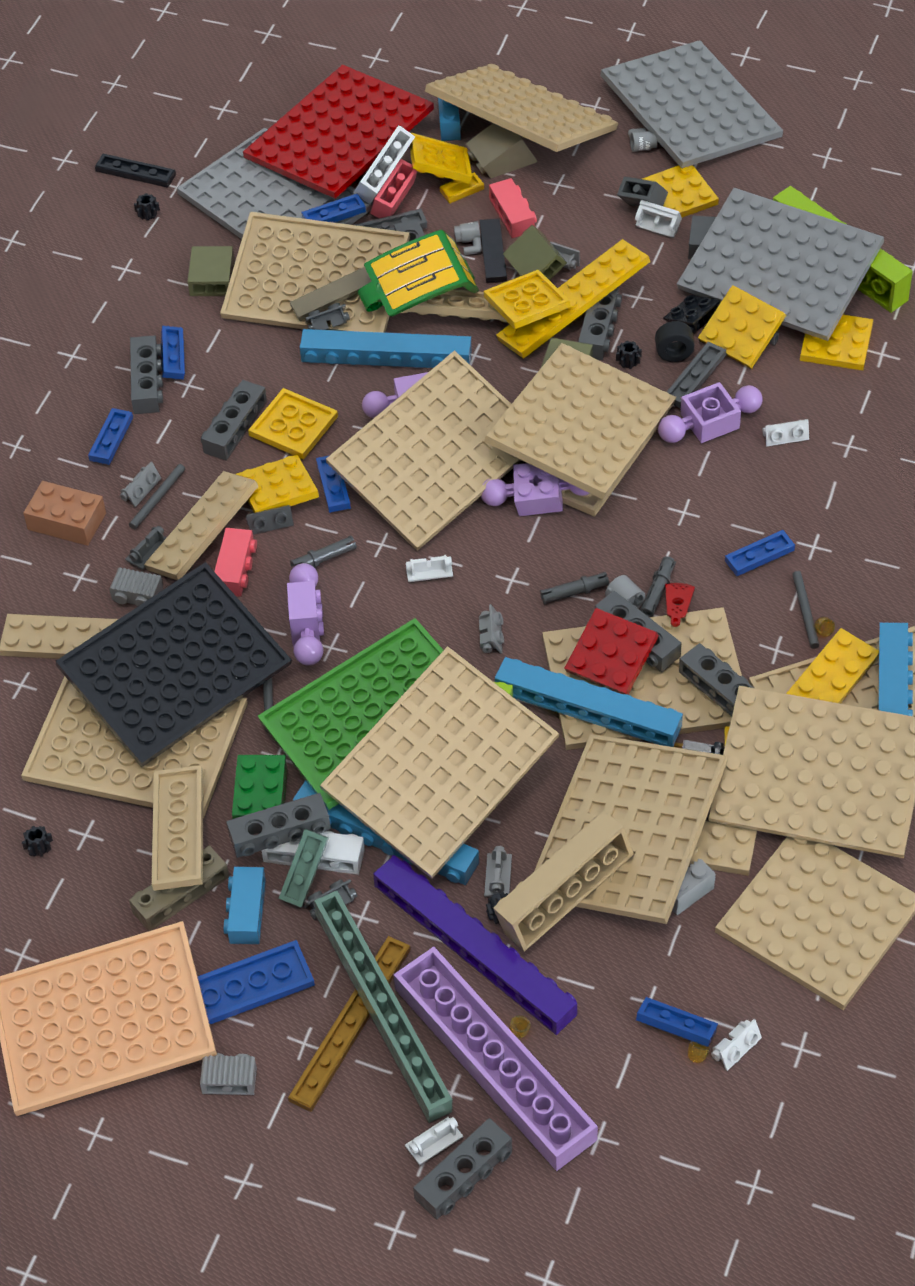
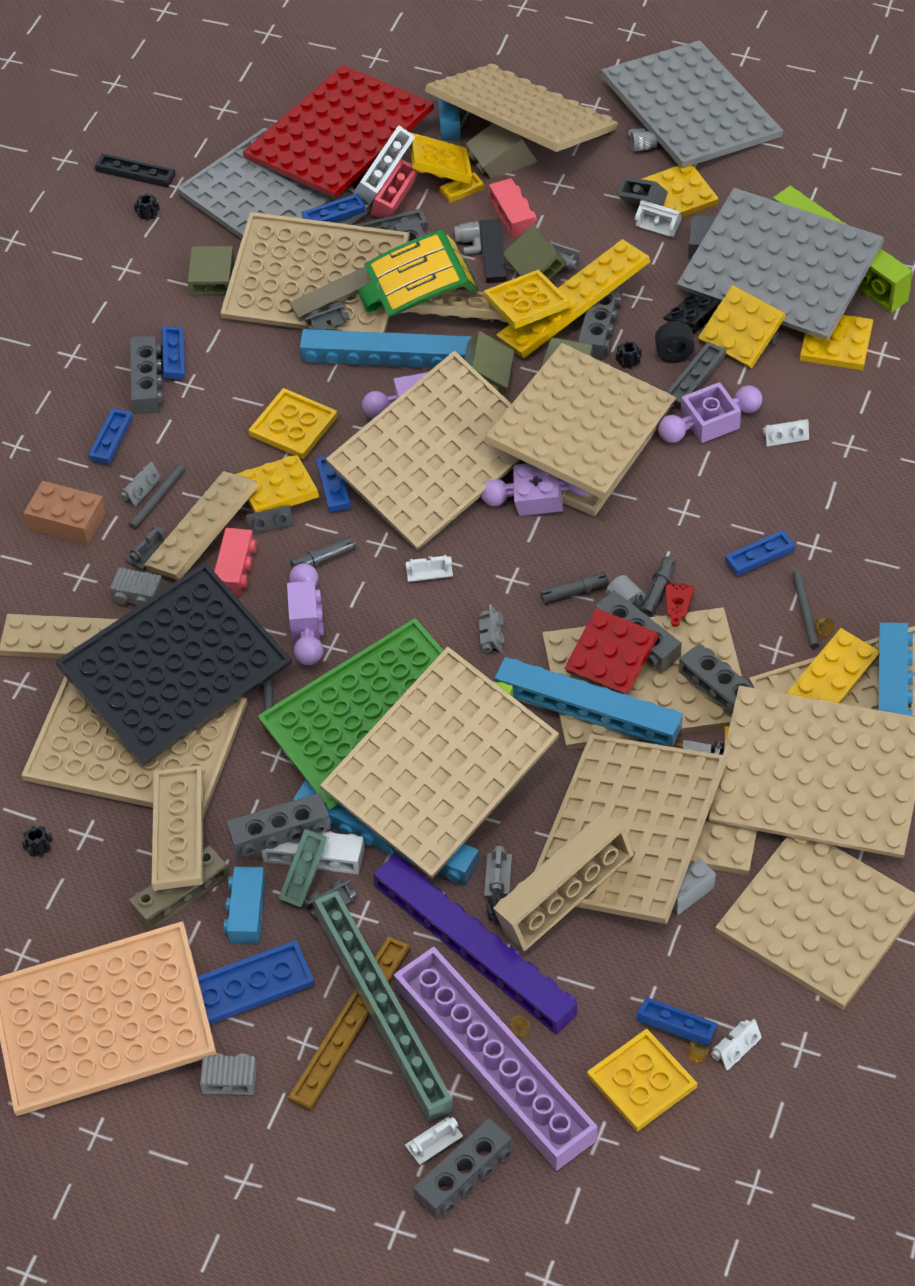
(233, 420): dark grey brick -> none
(259, 783): green brick -> none
(490, 360): none -> olive brick
(641, 1080): none -> yellow plate

